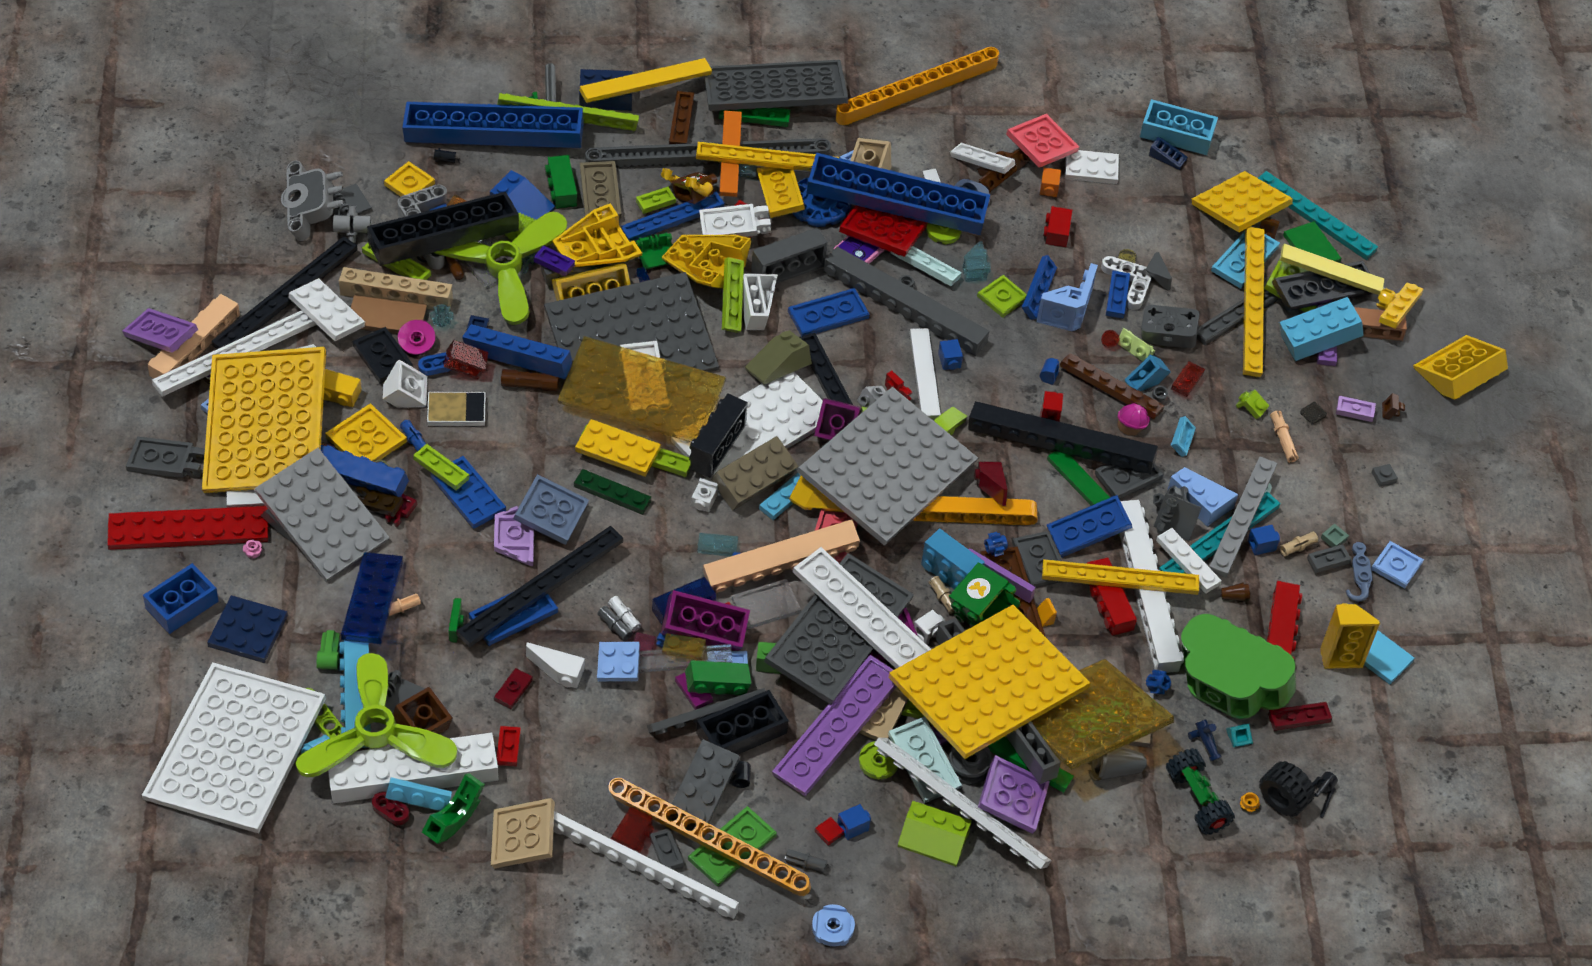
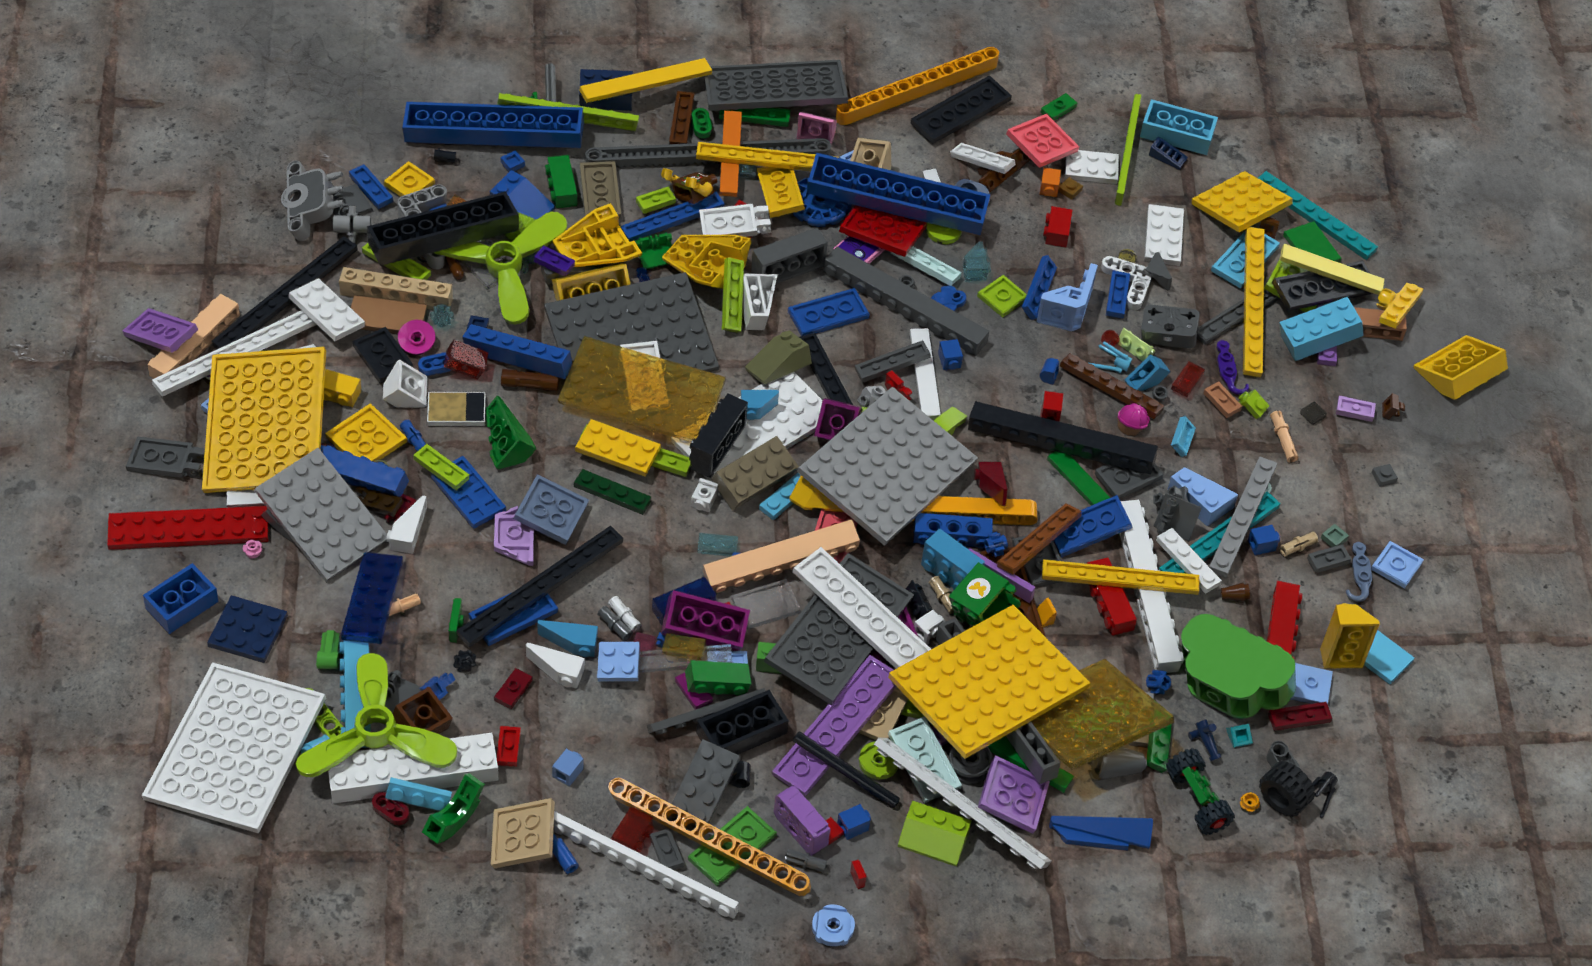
(371, 186): none -> blue plate
(407, 528): none -> white slope
(439, 685): none -> blue plate
(464, 660): none -> black plant
(509, 439): none -> green wedge
(512, 161): none -> blue plate
(564, 856): none -> blue cylinder
(568, 767): none -> medium blue brick
(575, 638): none -> dark azure slope
(701, 123): none -> green plate
(759, 402): none -> dark azure slope
(801, 820): none -> medium lavender axle
(815, 127): none -> bright pink slope
(846, 769): none -> black axle
(858, 874): none -> red tile
(892, 361): none -> dark grey plate
(917, 604): none -> black hinge
(950, 297): none -> blue plate
(956, 526): none -> blue brick
(961, 109): none -> black plate
(1039, 538): none -> dark orange tile
(1059, 107): none -> green plate
(1070, 188): none -> pearl gold plate
(1104, 831): none -> blue wedge
(1122, 360): none -> medium azure plant
(1128, 149): none -> lime tile
(1159, 748): none -> green plate
(1164, 233): none -> white plate
(1222, 399): none -> nougat plate
(1228, 368): none -> dark purple piece
(1285, 754): none -> dark grey piece
(1312, 684): none -> light blue plate

